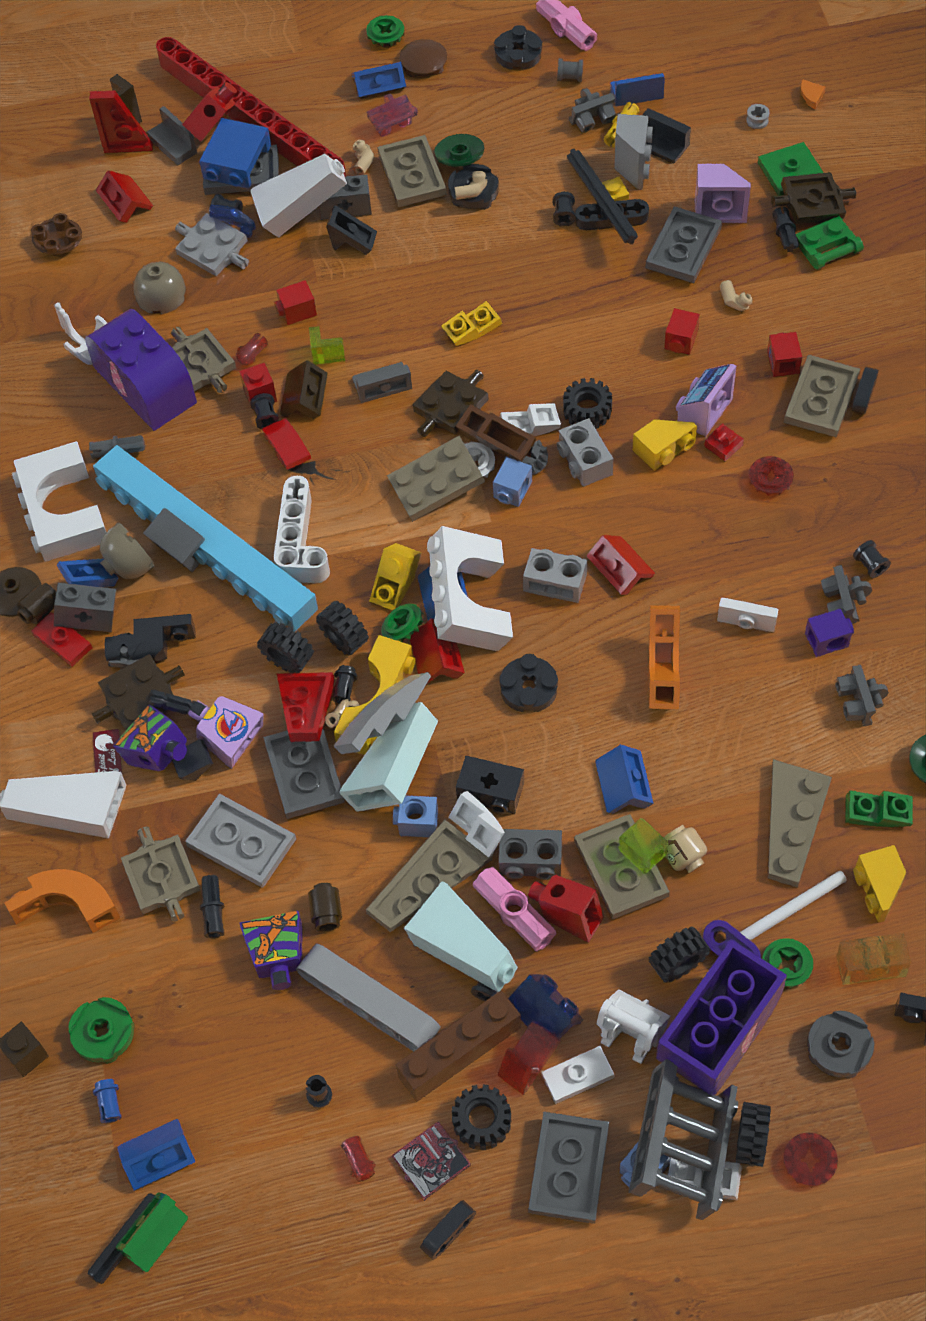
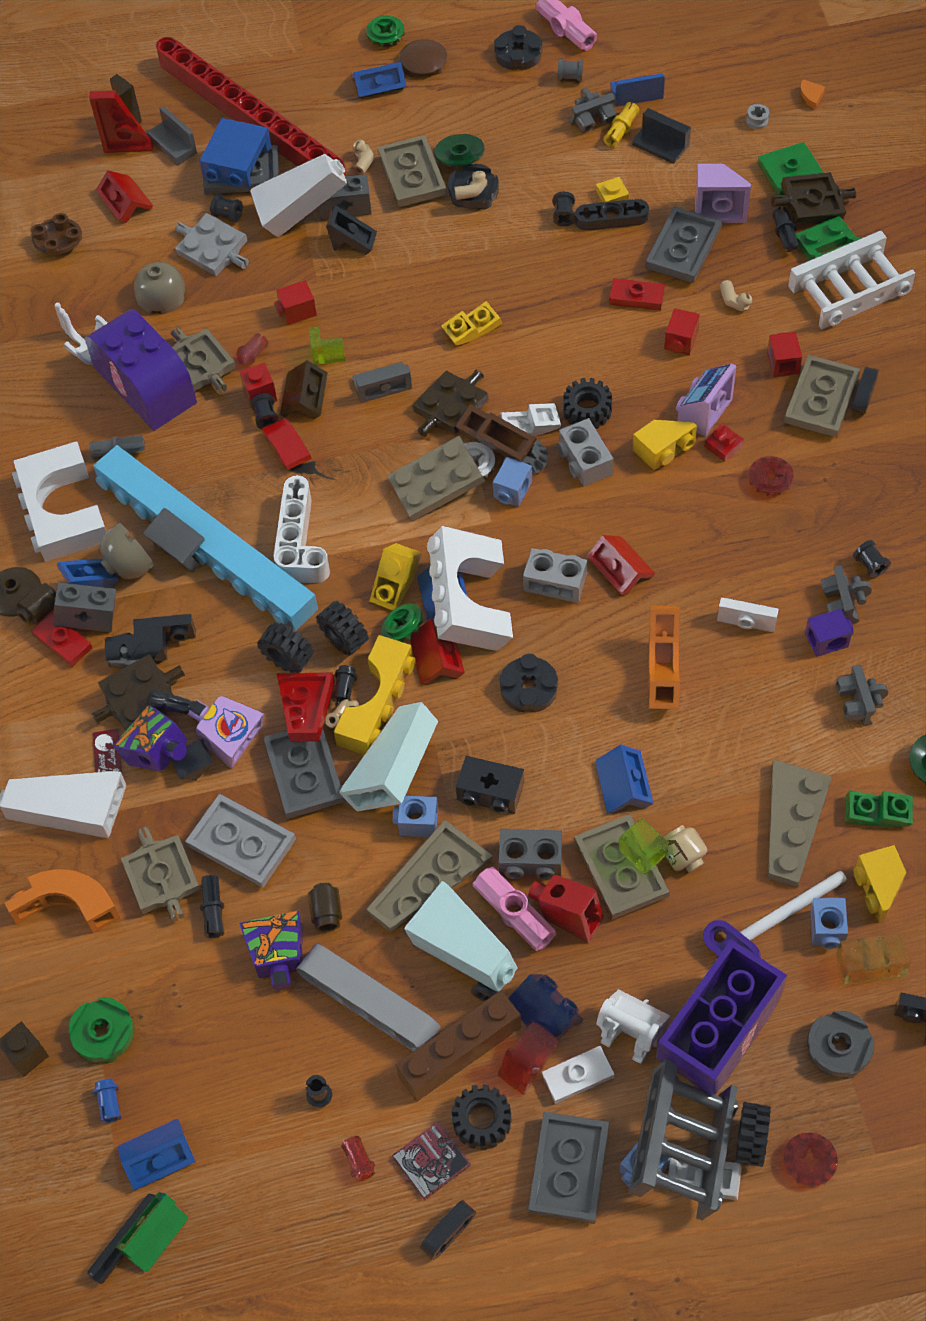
(210, 110): red torso -> none
(233, 216): clear blue arm -> none
(387, 708): light grey slope -> none
(391, 113): clear pink hips -> none
(478, 822): white slope -> none
(602, 197): black axle -> none
(632, 148): light grey slope -> none
(637, 294): none -> red plate
(679, 954): black tyre -> none
(790, 949): green gear -> none
(828, 910): none -> medium blue brick
(850, 258): none -> white fence

